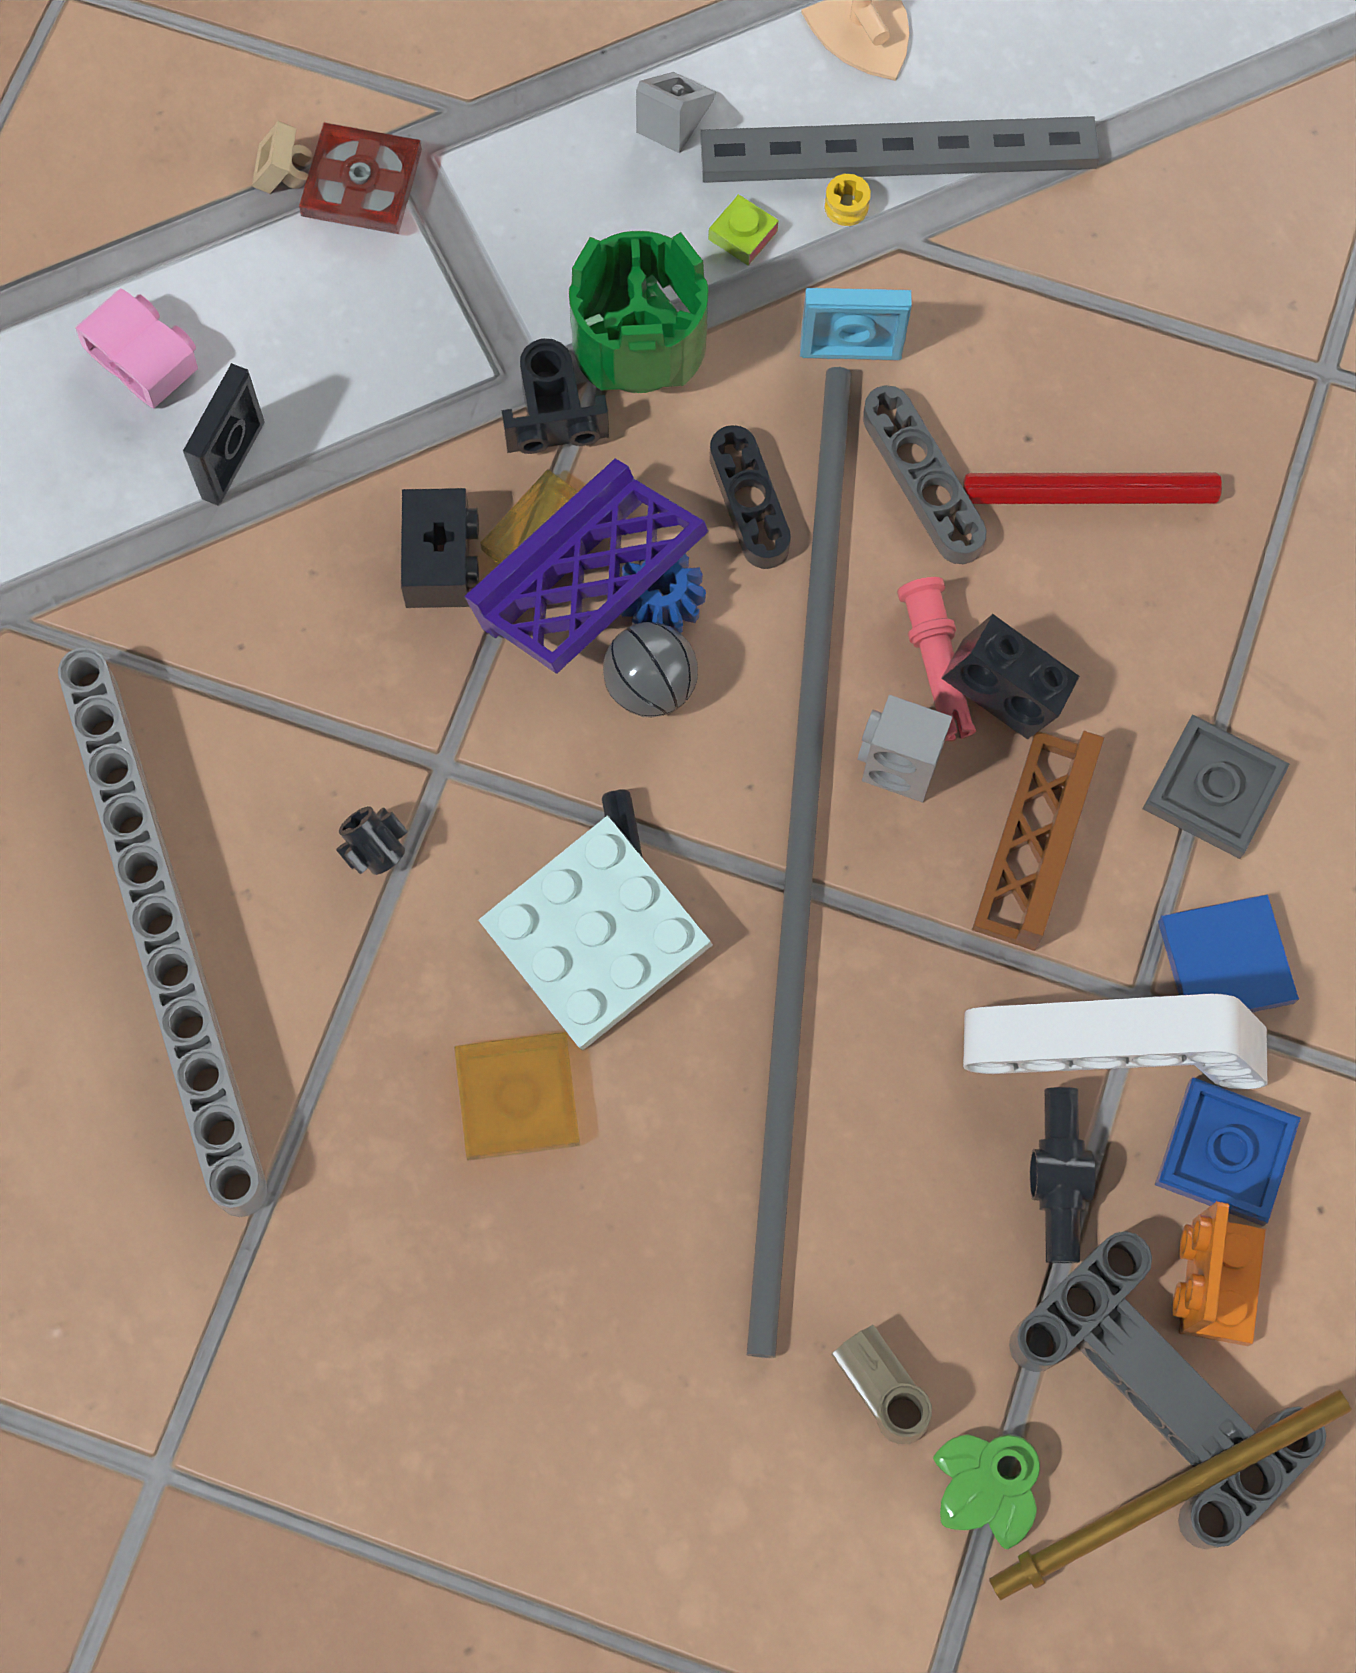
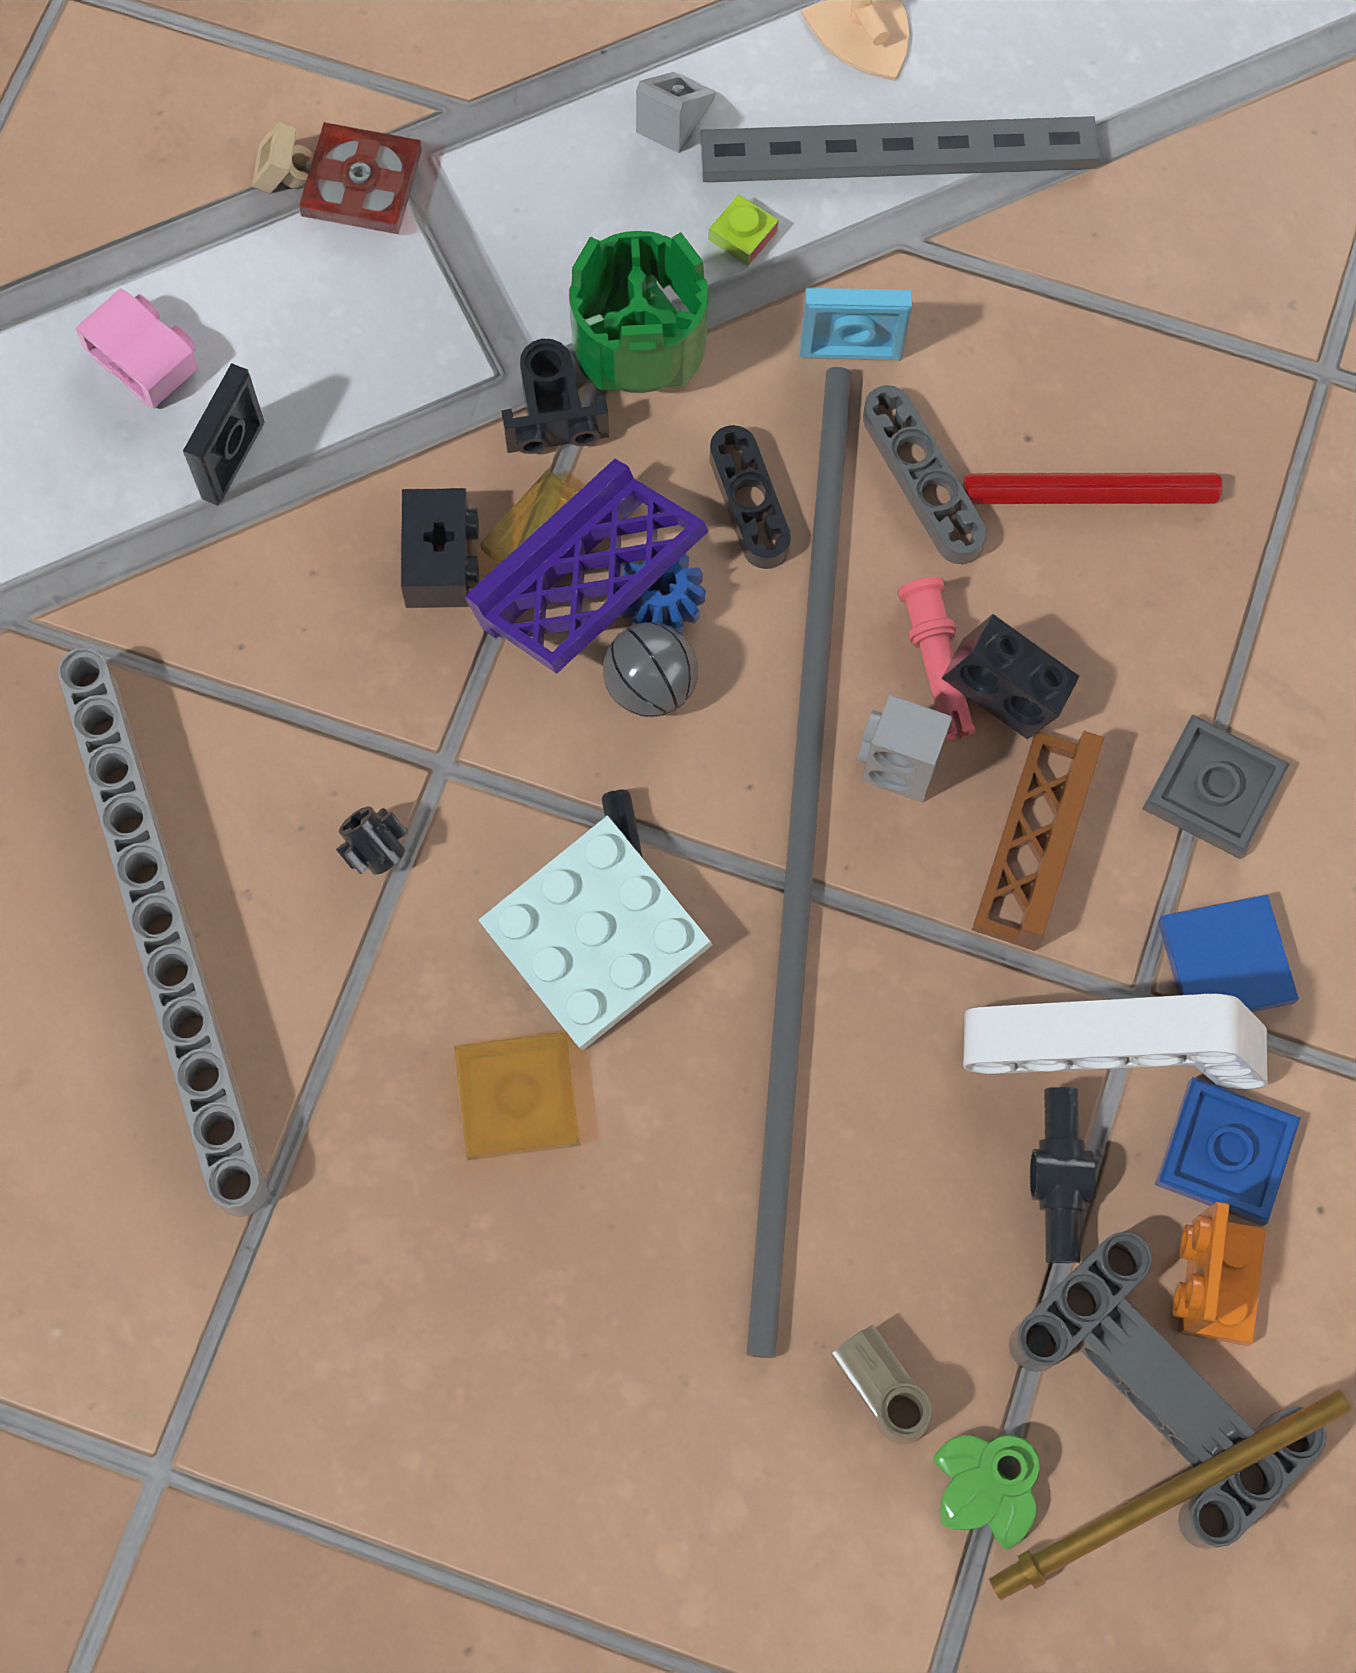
(843, 214): yellow bush -> none

